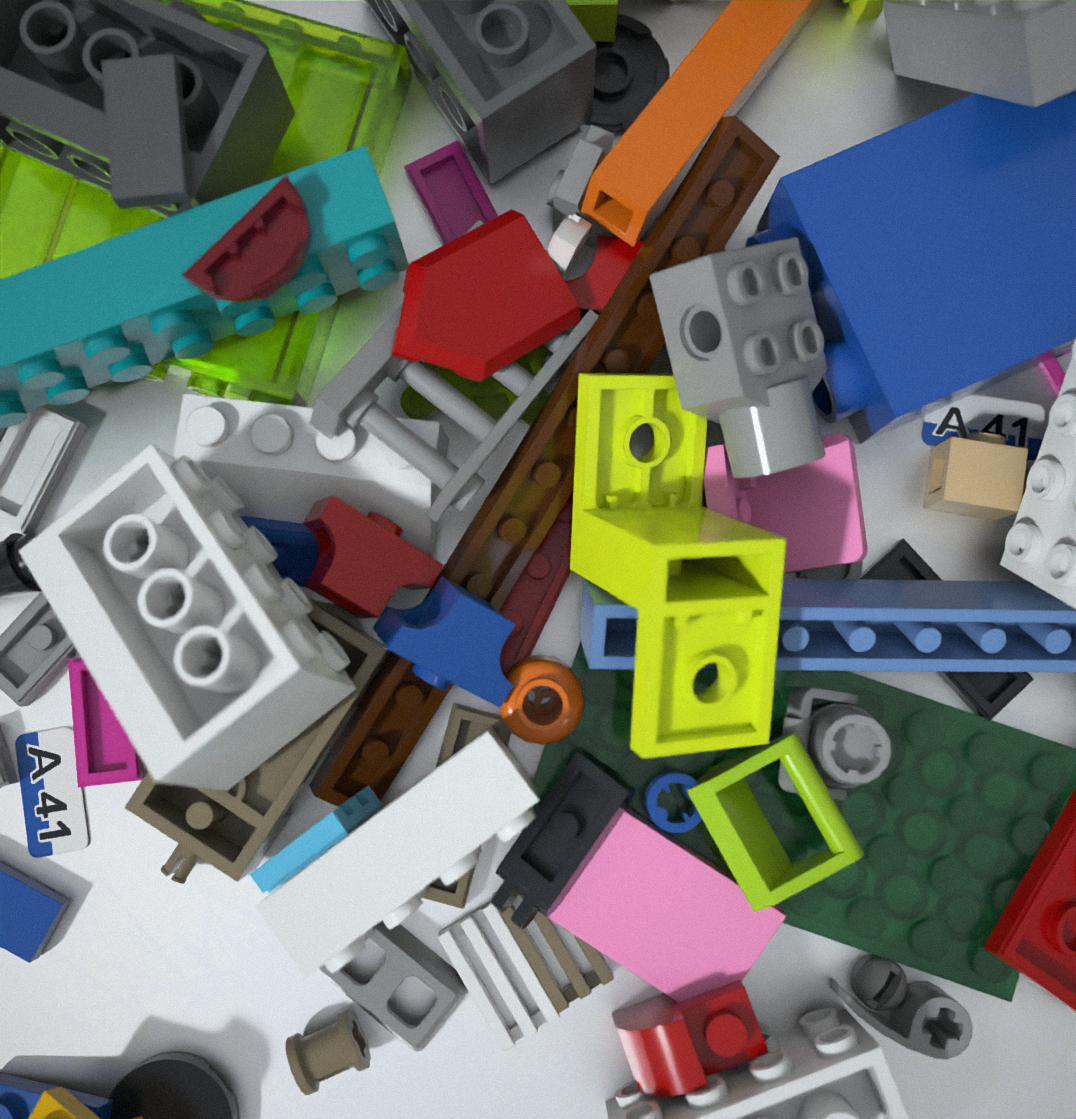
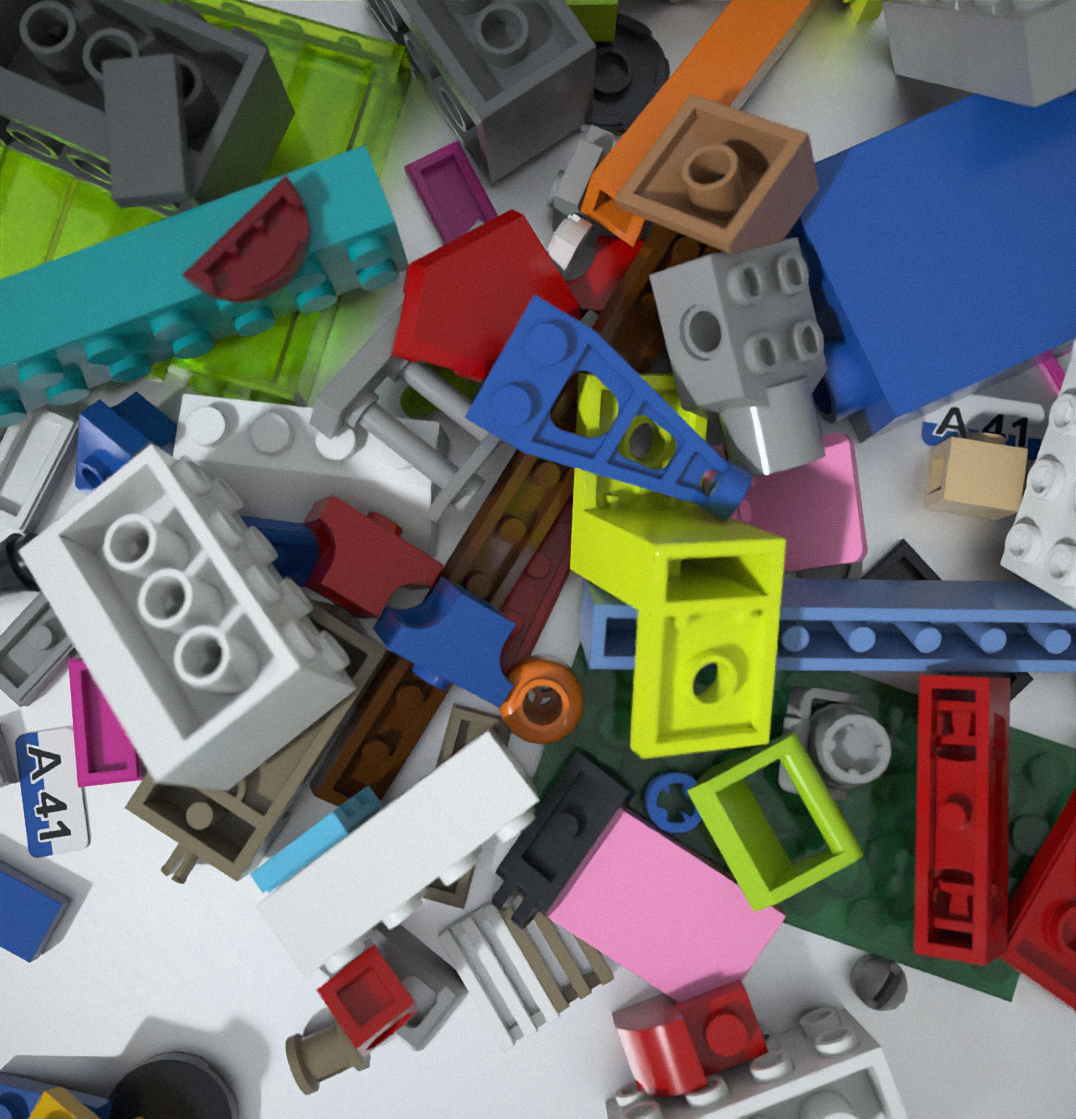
(116, 435): none -> blue brick
(368, 1001): none -> red brick
(529, 378): none -> blue plate
(724, 177): none -> medium nougat slope
(905, 1026): light grey panel -> none
(962, 818): none -> red brick

